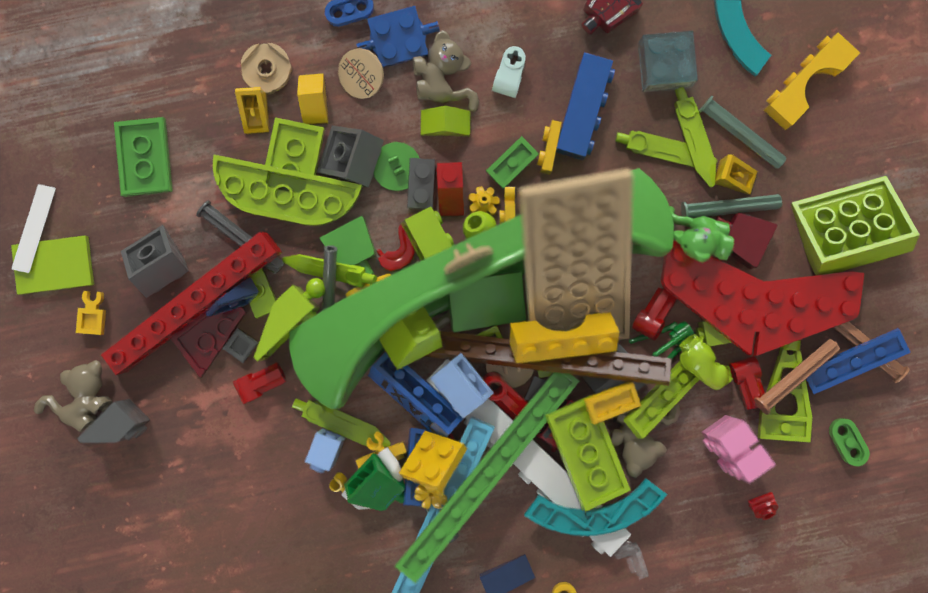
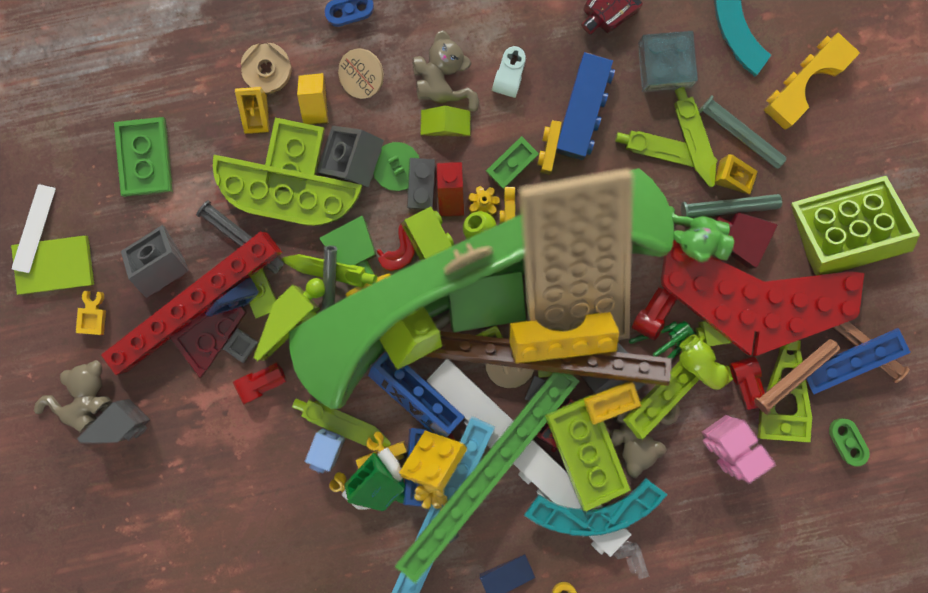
(398, 36): blue plate -> none
(462, 385): light blue brick -> none
(505, 395): red piece -> none
(764, 506): red plate -> none

